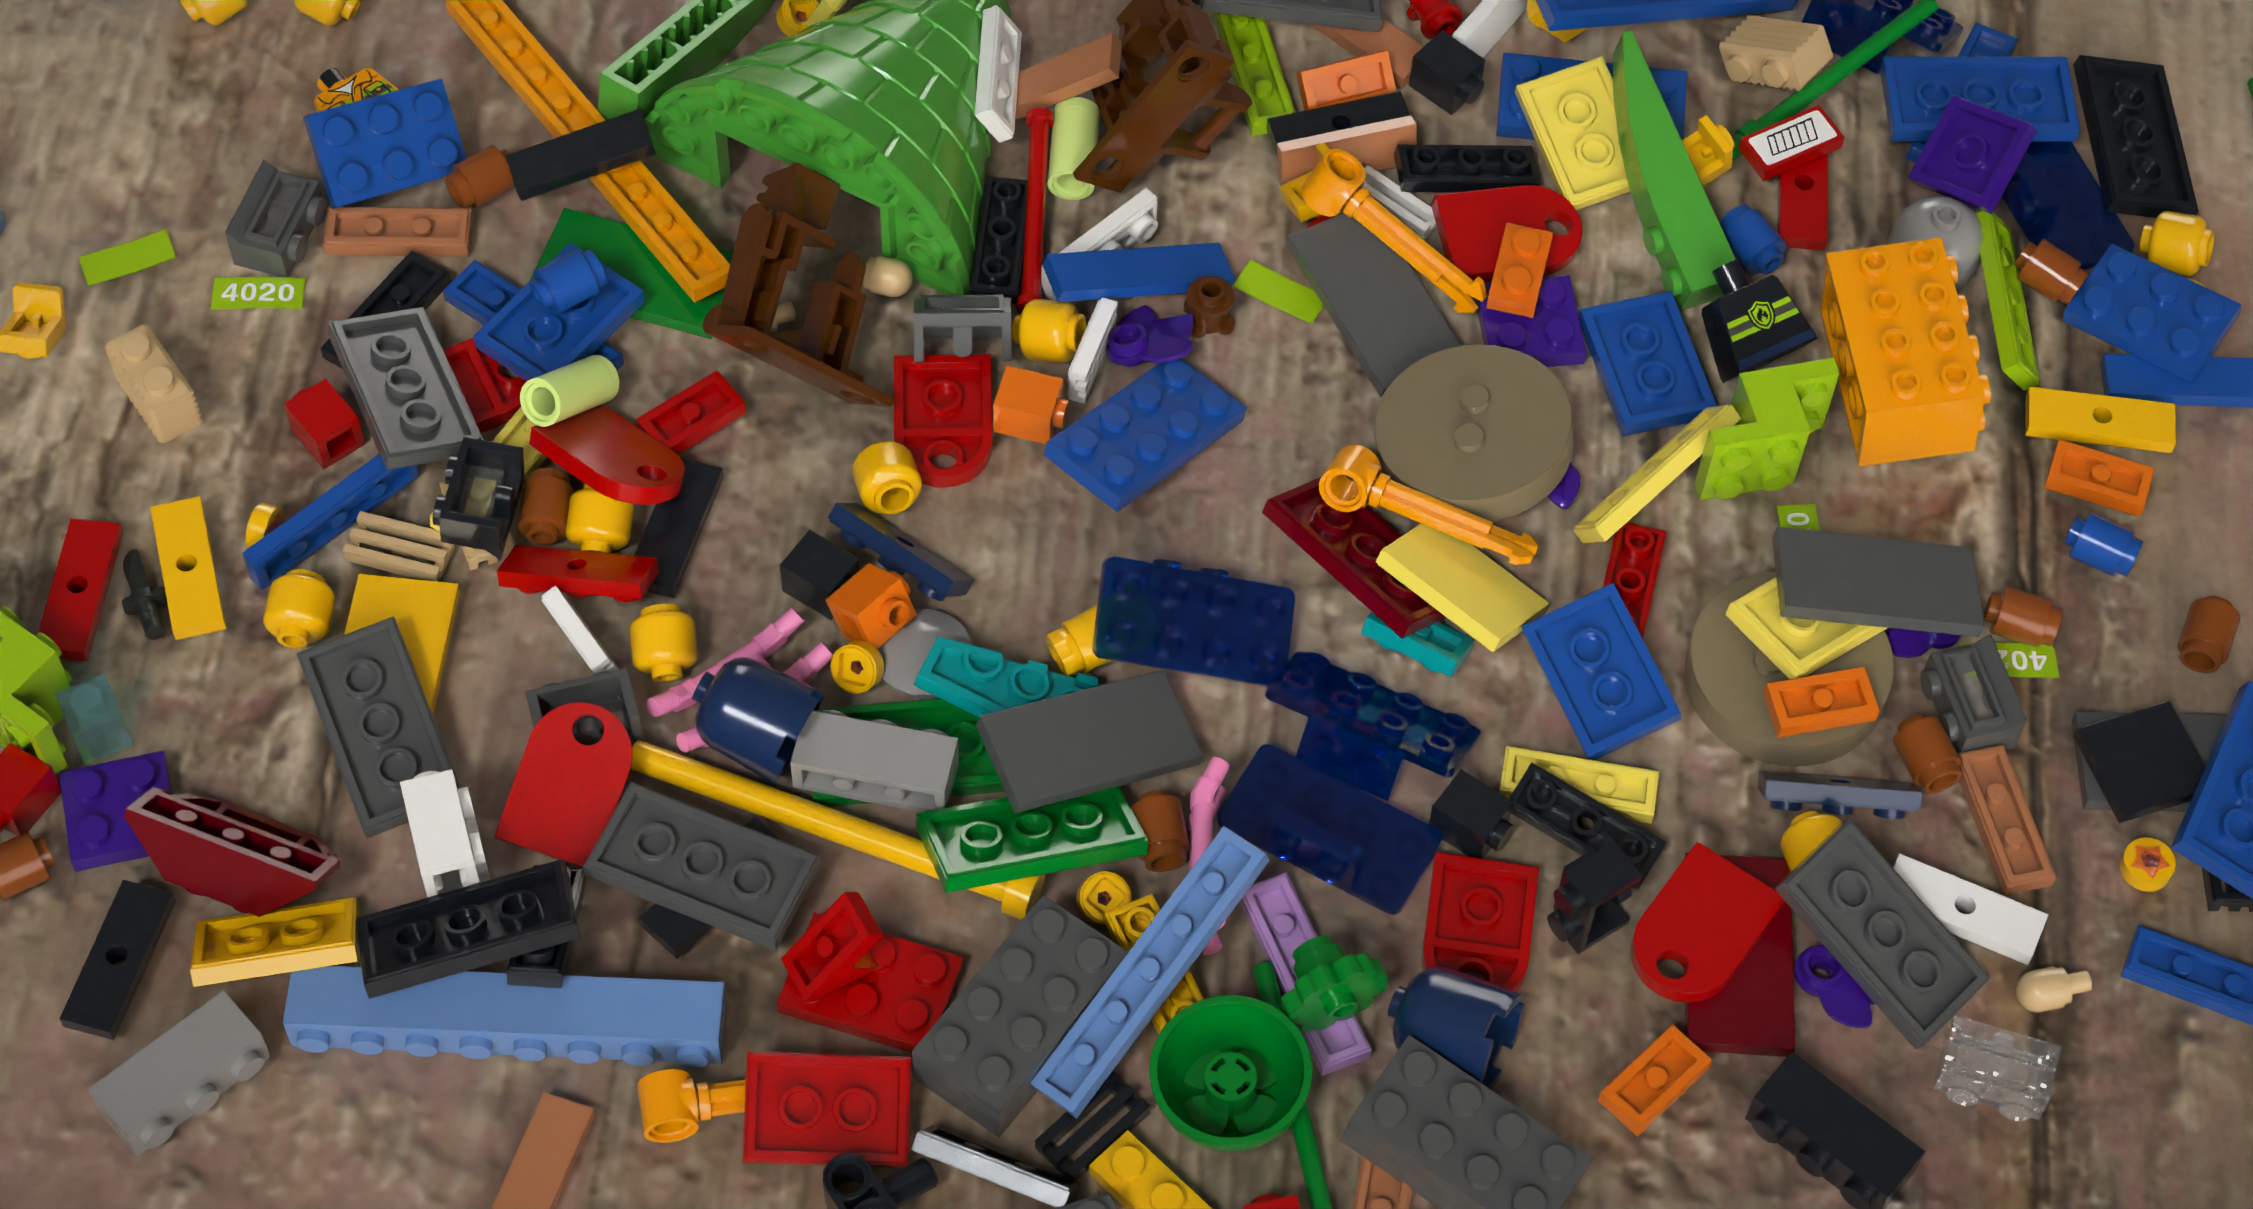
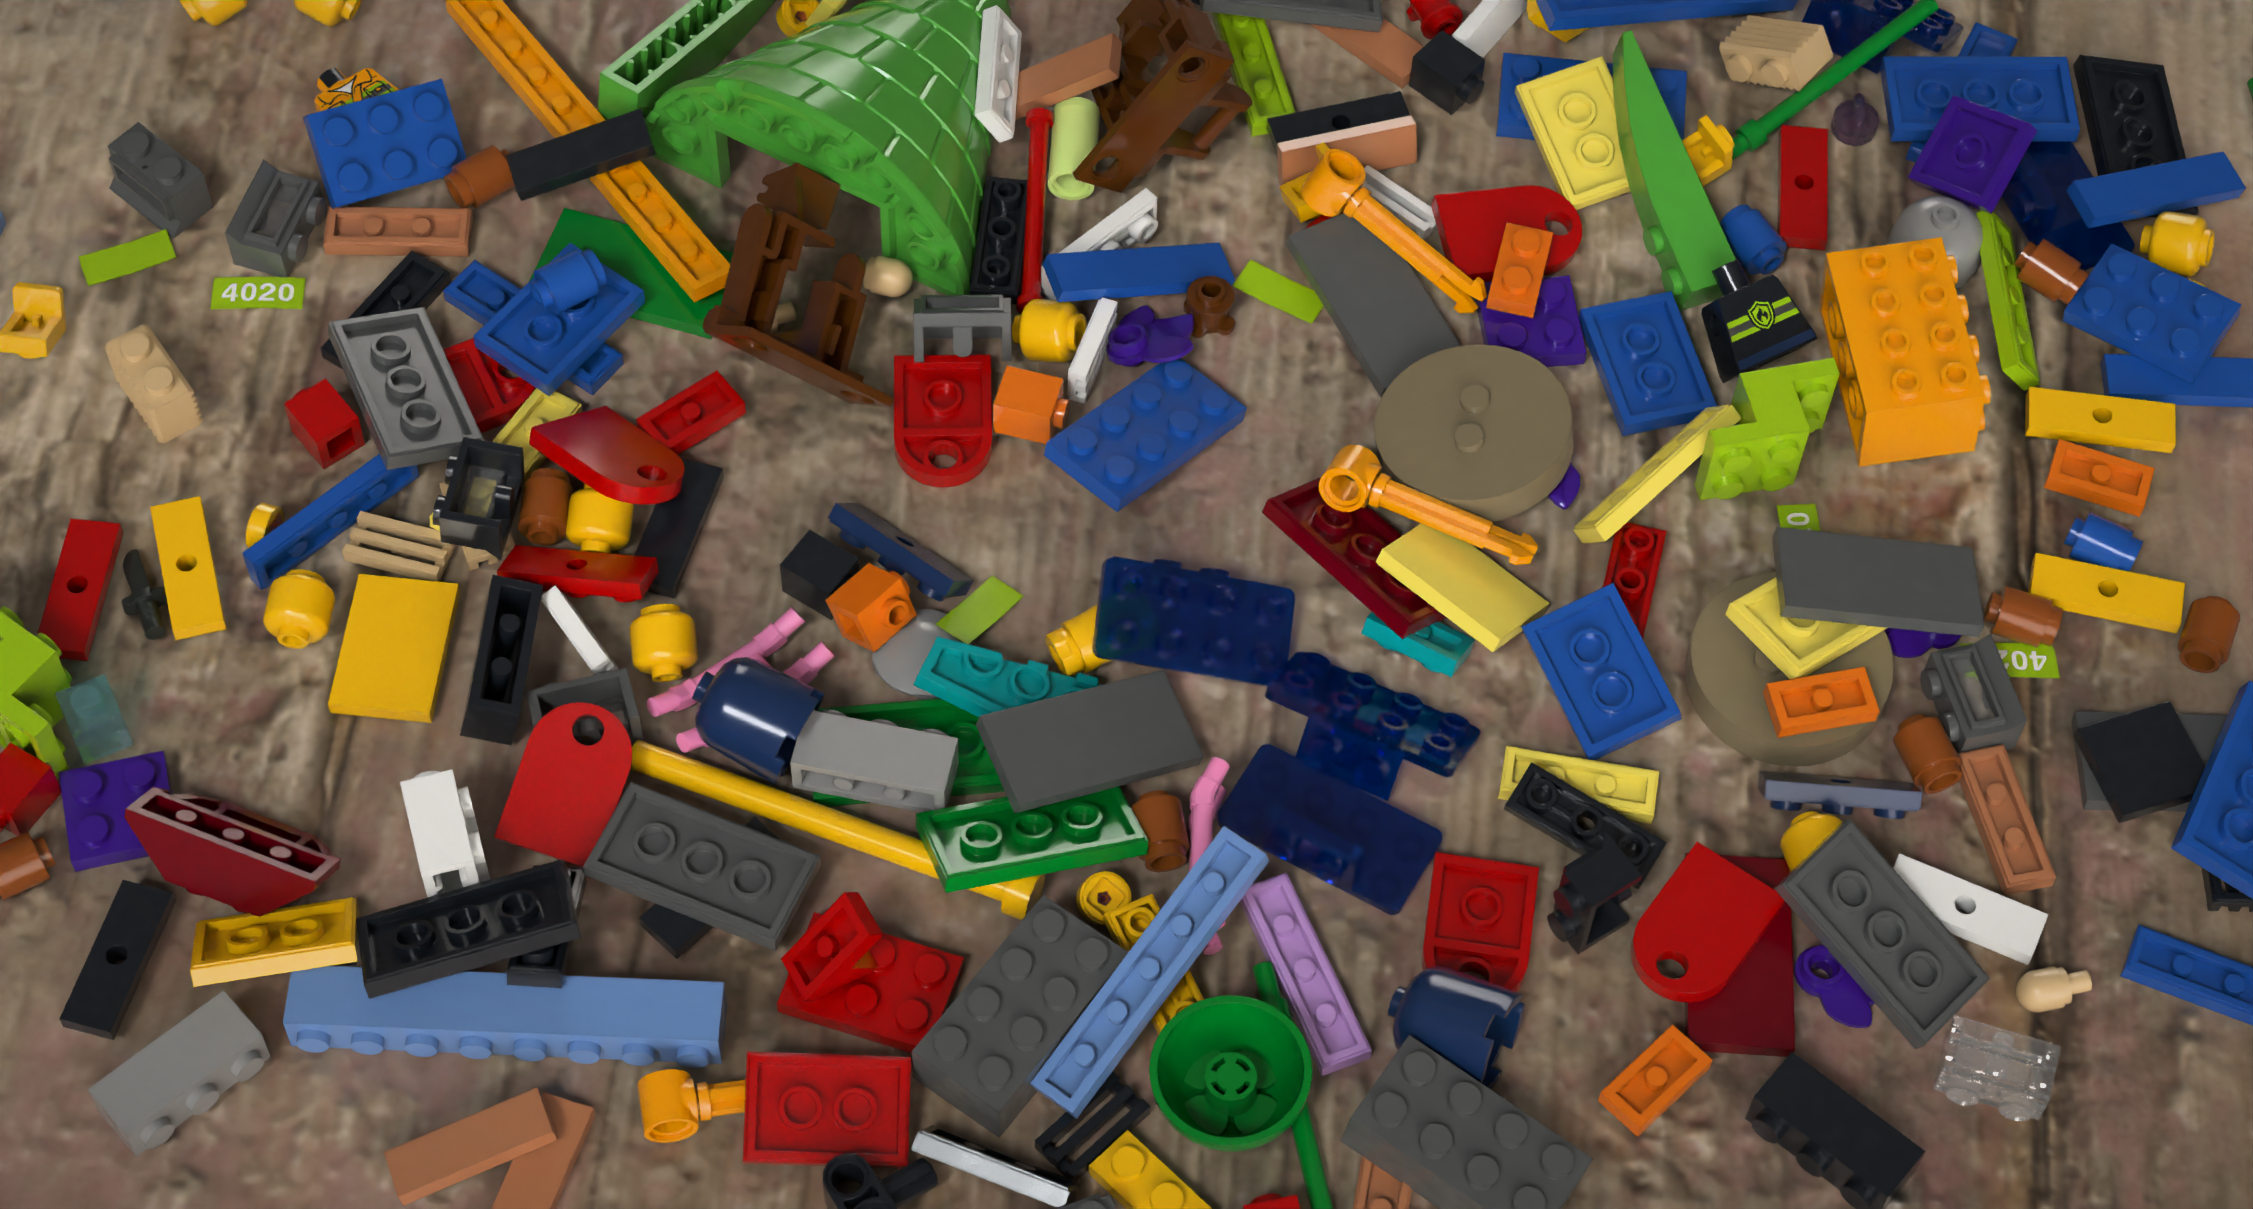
(157, 180): none -> dark grey window
(374, 719): dark grey tile -> none
(470, 1146): none -> nougat tile
(501, 660): none -> black brick
(569, 390): yellowish green pin -> none
(857, 667): yellow tile -> none
(886, 477): yellow head -> none
(979, 610): none -> lime sticker
(1330, 984): green plant -> none
(1346, 80): orange plate -> none
(1464, 167): black tile -> none
(1472, 816): black brick -> none
(1791, 143): tile -> none
(1855, 121): none -> clear purple tile
(2108, 592): none -> yellow tile
(2147, 864): yellow tile -> none
(2155, 189): none -> blue tile

